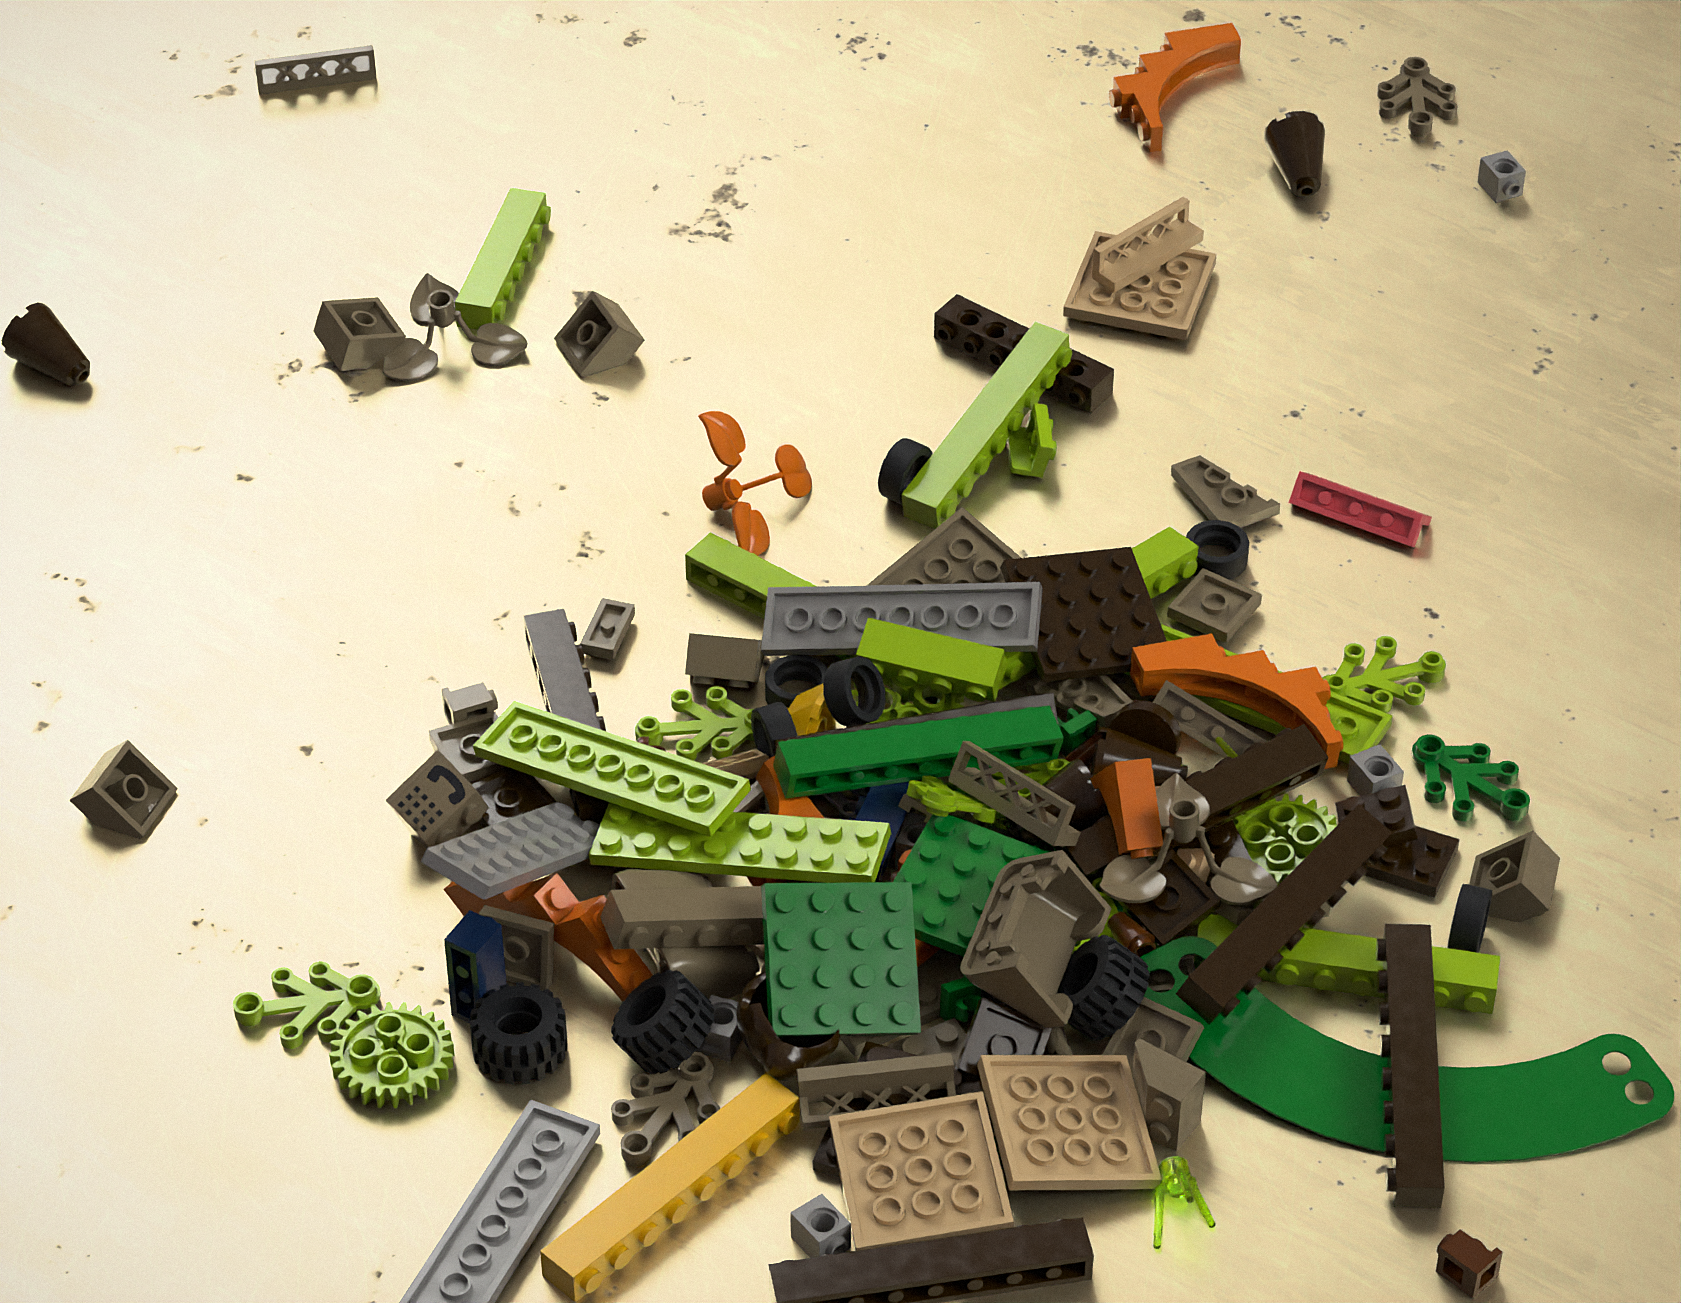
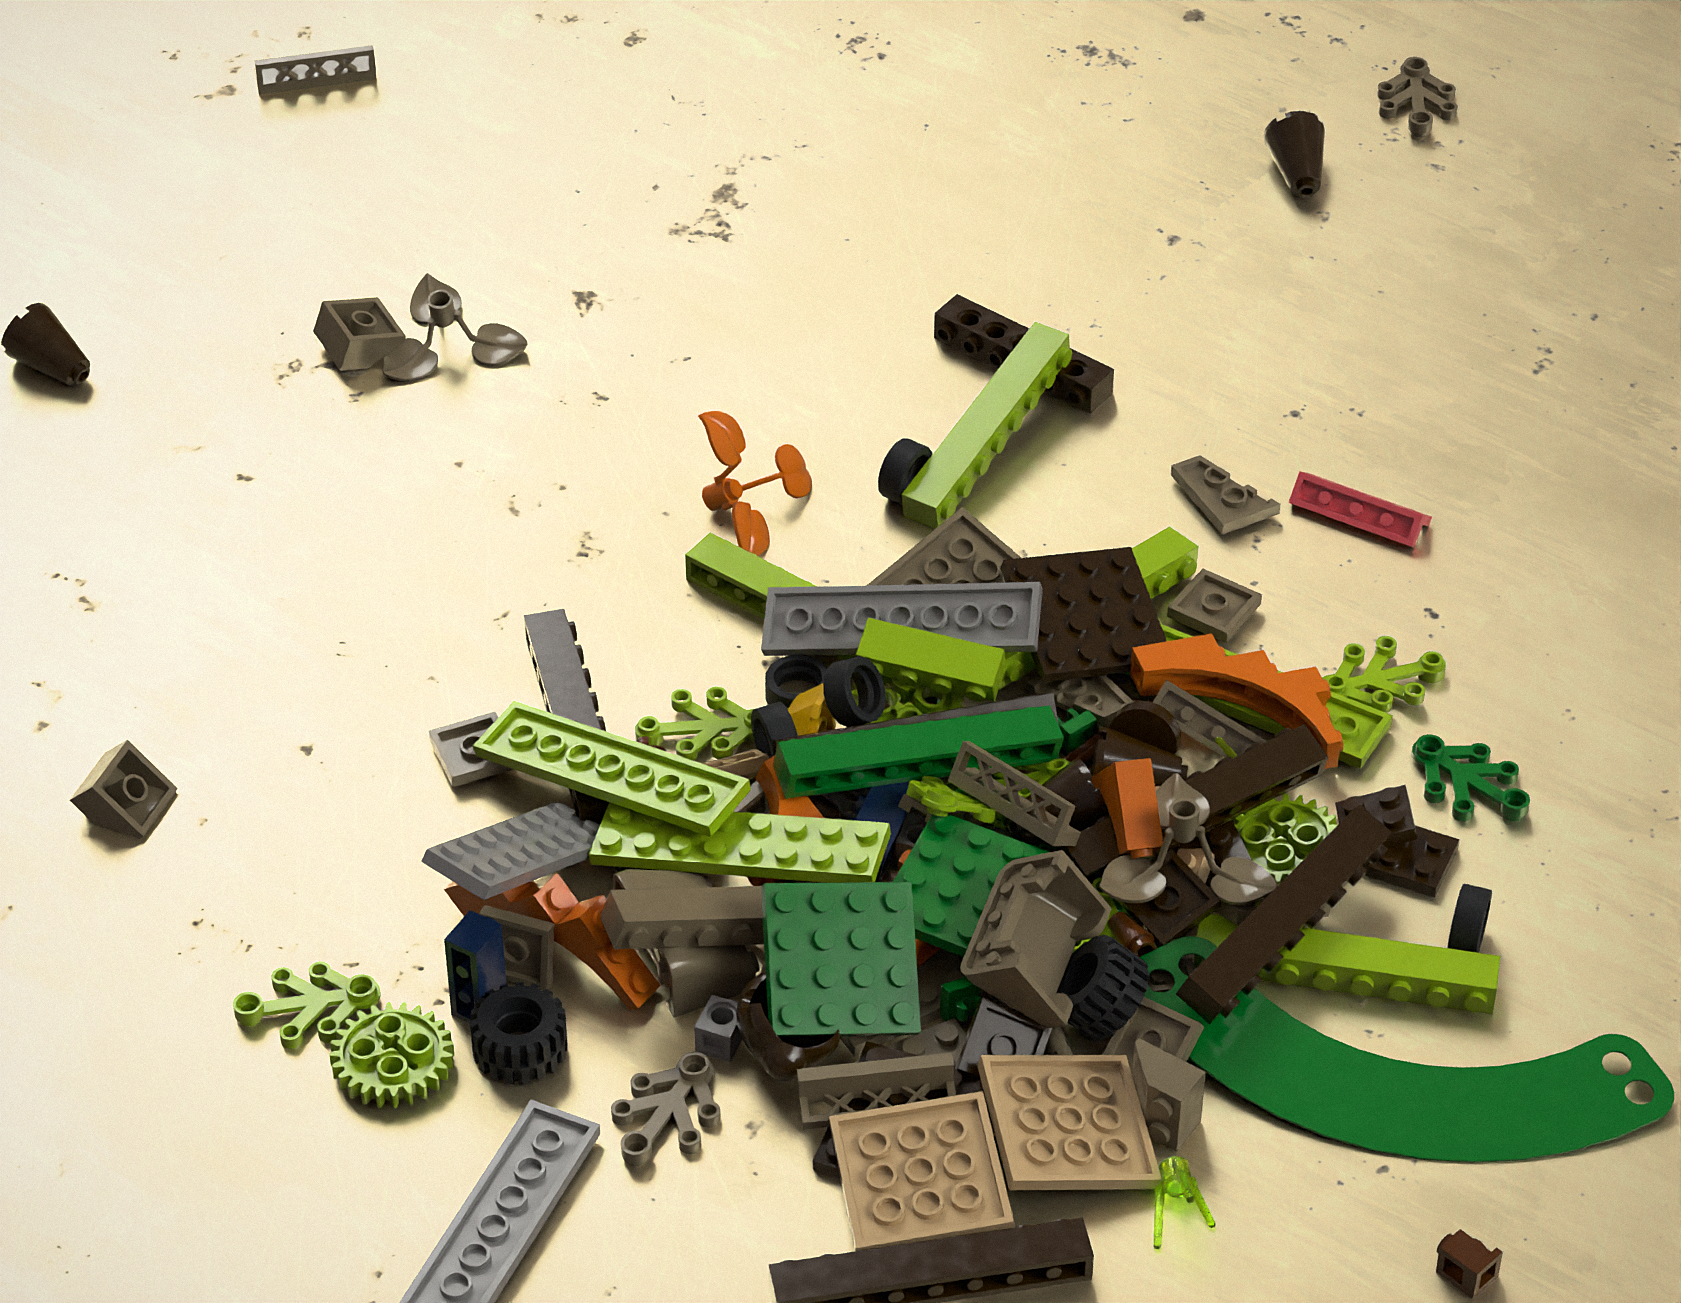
(437, 802): dark tan slope -> none
(468, 702): brick -> none
(503, 257): lime brick -> none
(510, 795): dark brown plate -> none
(598, 336): dark tan slope -> none
(607, 628): dark tan plate -> none
(663, 1021): black tyre -> none
(670, 1187): yellow brick -> none
(723, 658): dark tan slope -> none
(820, 1228): light grey brick -> none
(1032, 445): lime bracket -> none
(1145, 251): tan fence -> none
(1156, 303): tan plate -> none
(1161, 73): orange arch -> none
(1223, 534): black tyre -> none
(1373, 771): light grey brick -> none
(1412, 1066): dark brown brick -> none
(1501, 176): light grey brick -> none
(1520, 877): dark tan slope -> none

